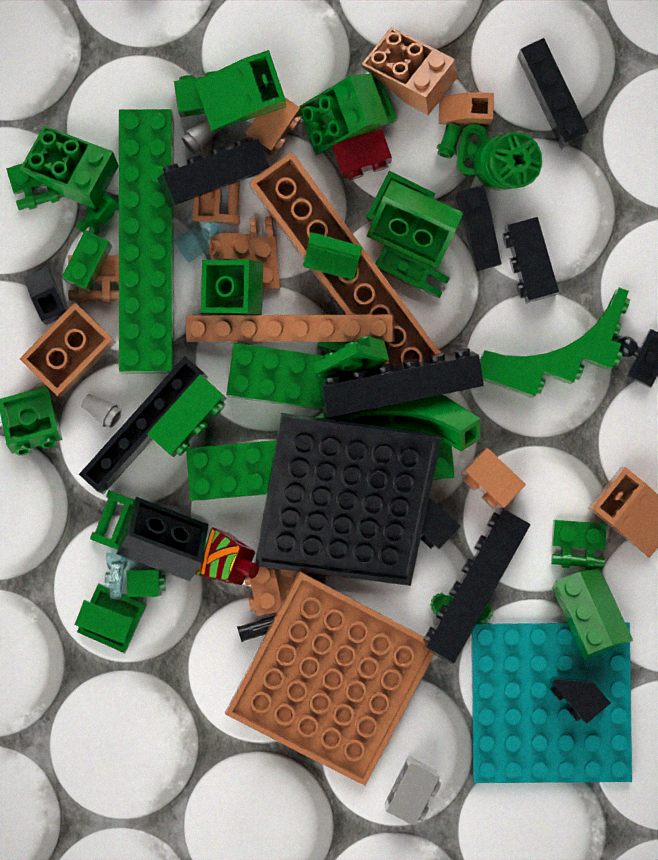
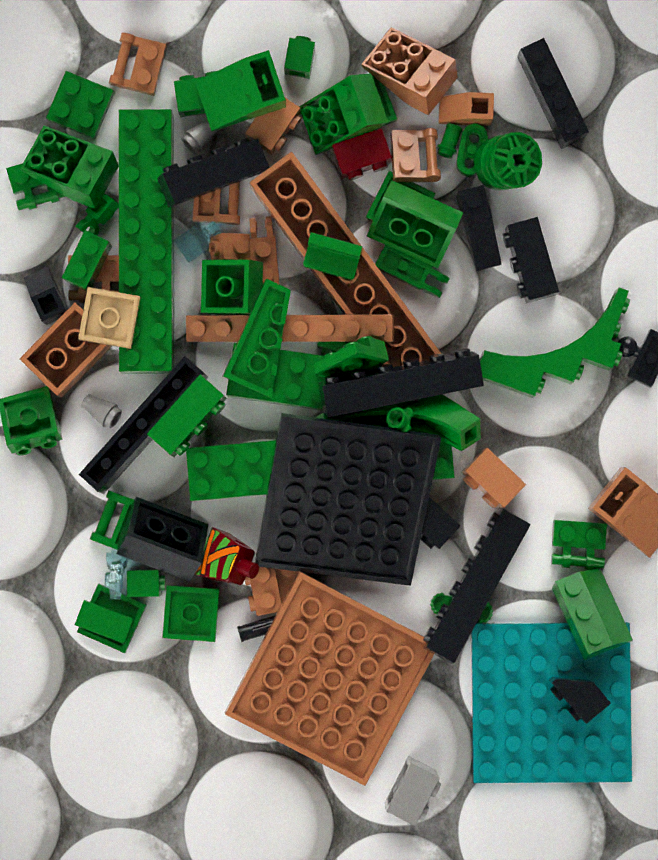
(80, 105): none -> green plate
(109, 318): none -> tan tile
(146, 65): none -> nougat plate
(191, 613): none -> green plate
(258, 348): none -> green wing
(299, 57): none -> green brick
(394, 416): none -> green plate
(406, 155): none -> nougat plate

